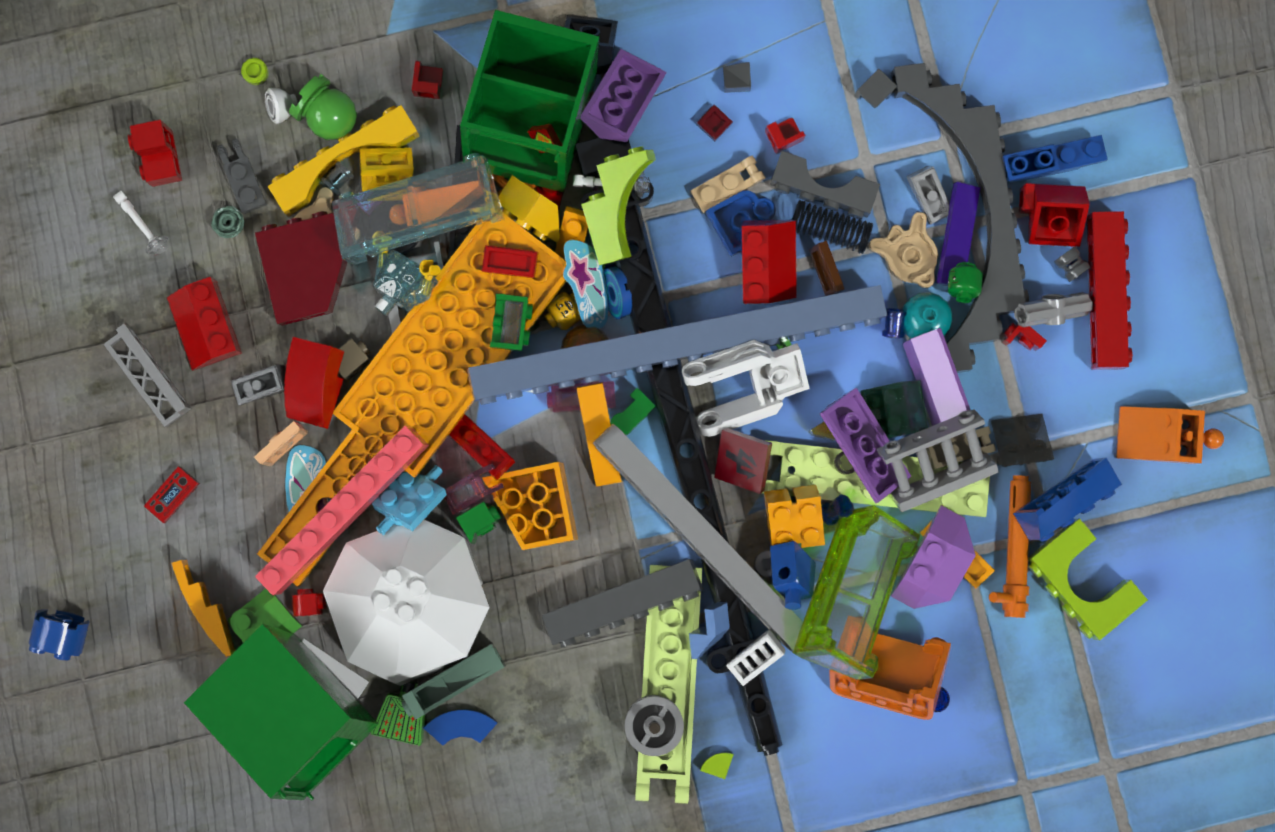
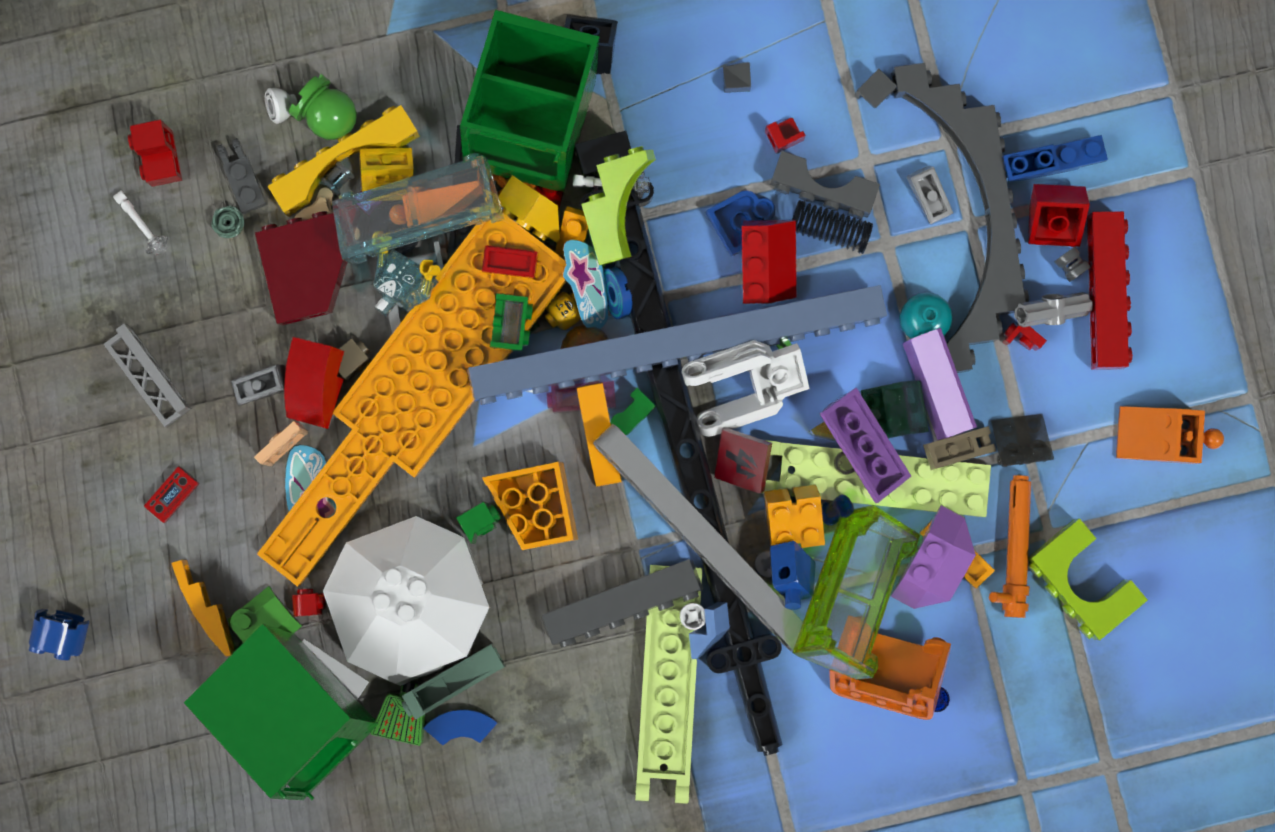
(203, 323): red slope -> none
(254, 71): lime tile -> none
(342, 510): coral brick -> none
(409, 500): medium azure plate -> none
(427, 81): red panel -> none
(469, 491): clear pink window -> none
(481, 447): red tile -> none
(544, 133): red tile -> none
(622, 97): medium lavender slope -> none
(654, 725): light grey wheel -> none
(692, 616): none -> white wheel
(714, 123): dark red tile -> none
(718, 764): lime tile -> none
(727, 184): tan plate -> none
(774, 643): white slope -> none
(826, 269): reddish brown tile -> none
(894, 323): clear blue bush -> none
(909, 253): tan tile -> none
(945, 481): light grey fence -> none
(958, 229): dark purple tile -> none
(965, 282): green head -> none
(1026, 198): red tile -> none
(1067, 499): blue wedge -> none

